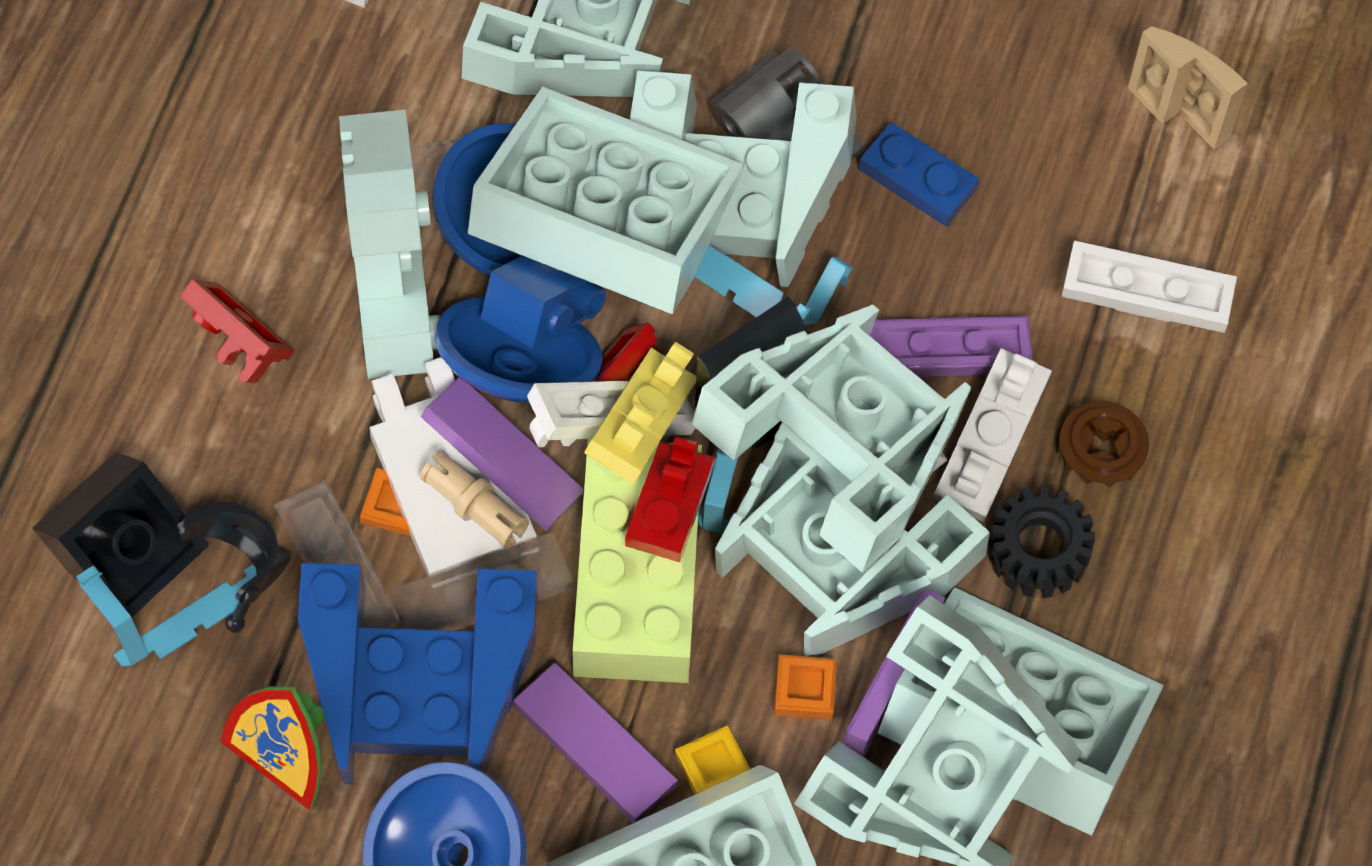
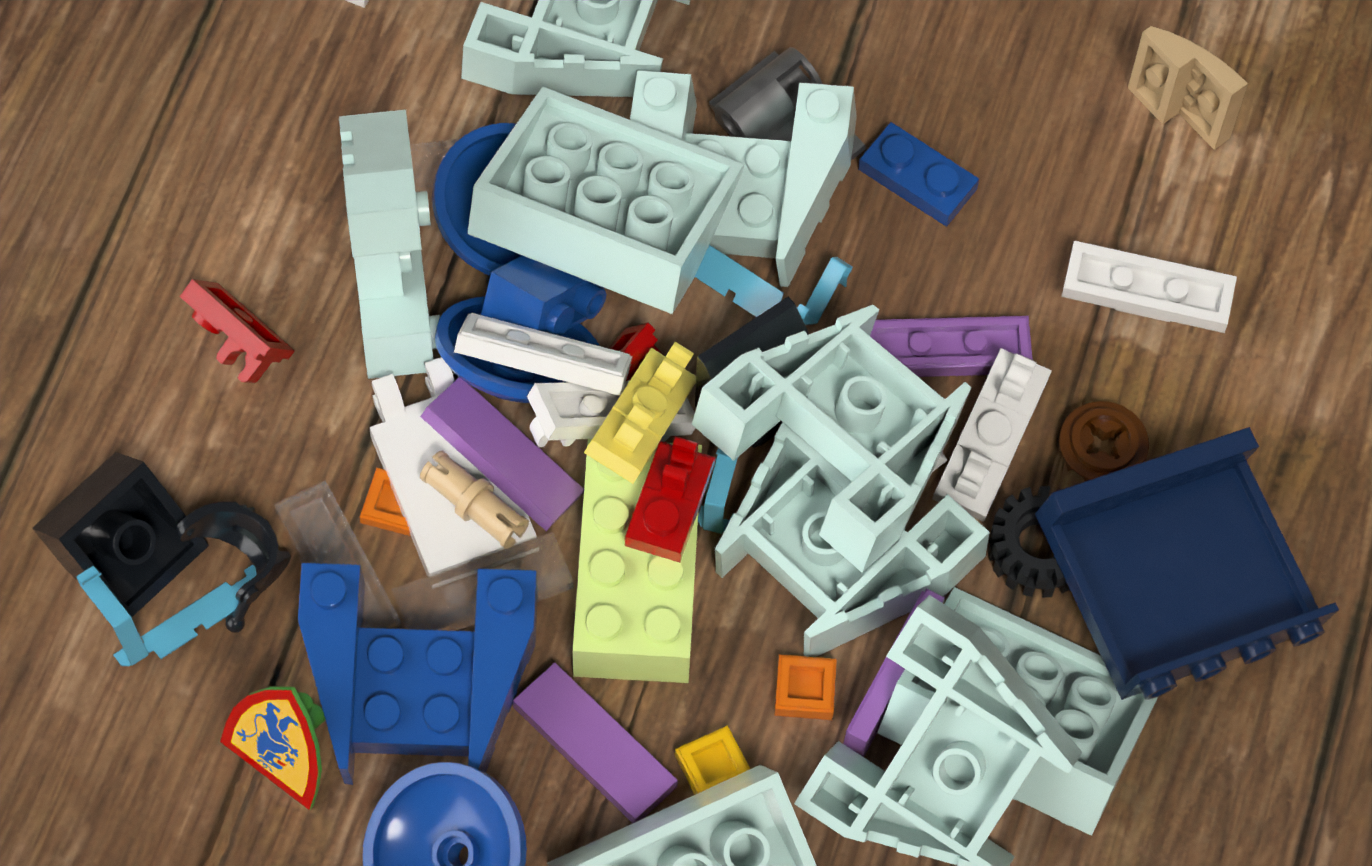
(543, 353): none -> white tile
(1180, 566): none -> dark blue panel

